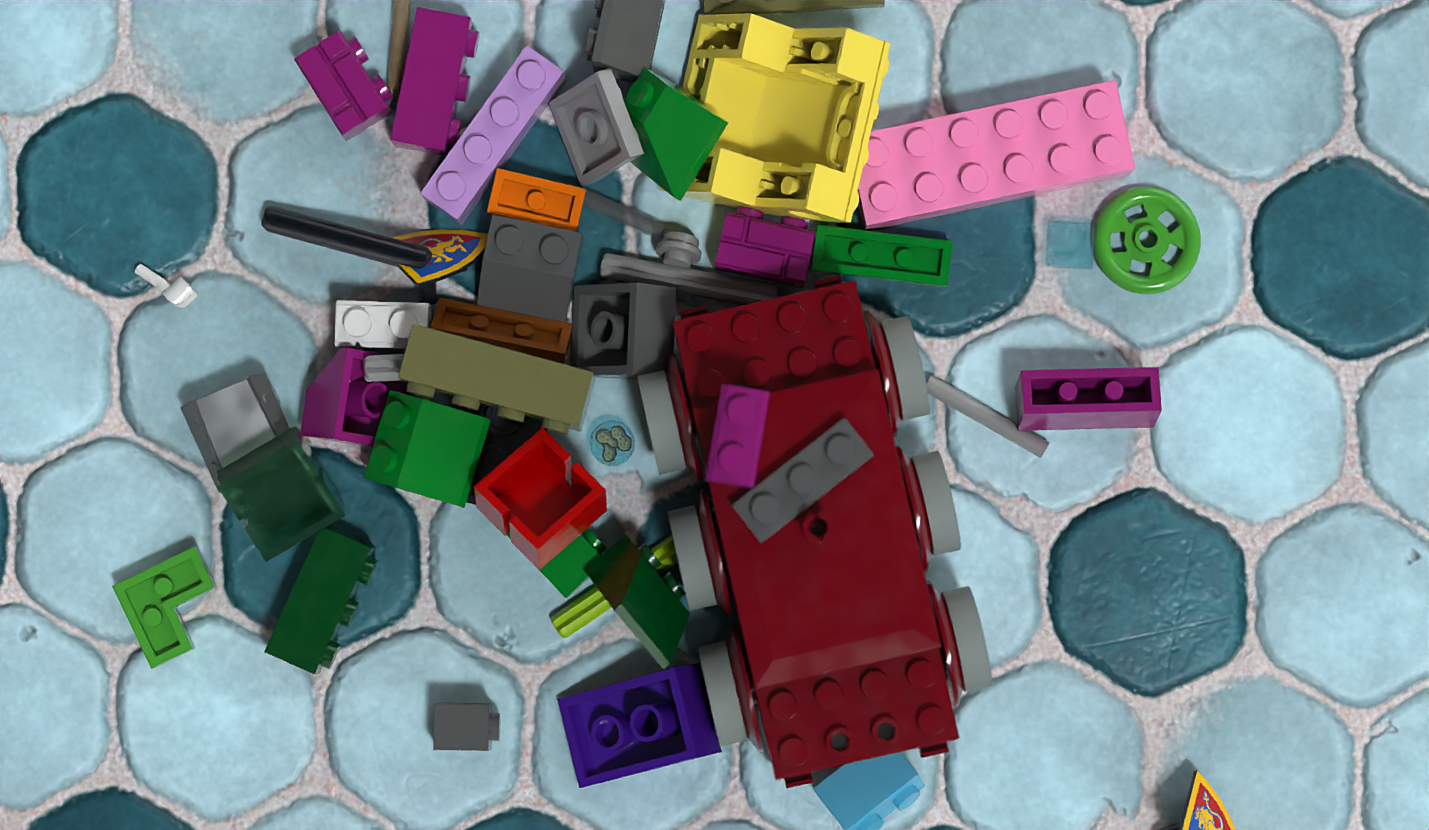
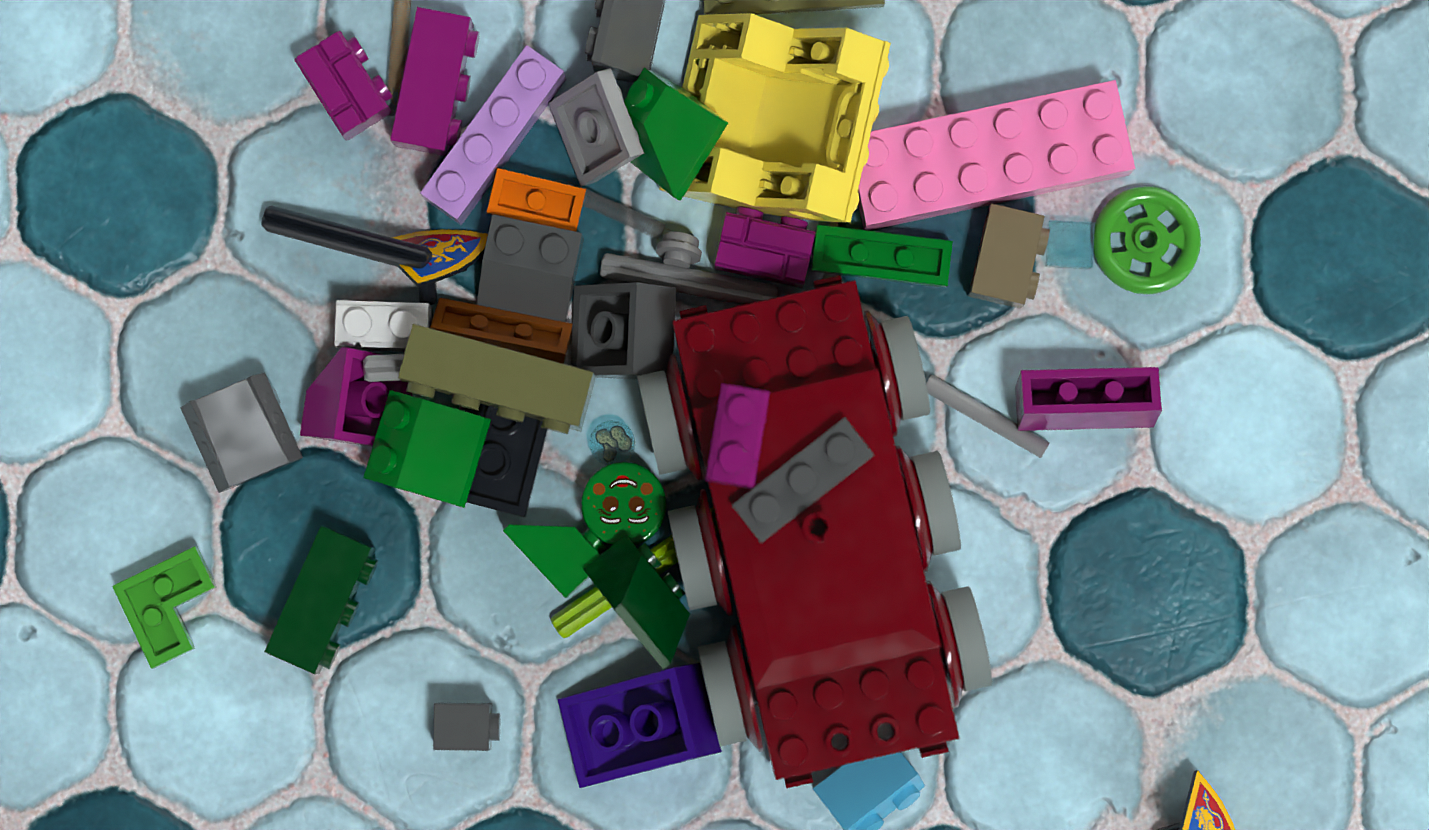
(178, 293): white hand -> none
(284, 493): clear green piece -> none
(536, 501): red piece -> none
(623, 502): none -> green head
(1008, 256): none -> dark tan brick

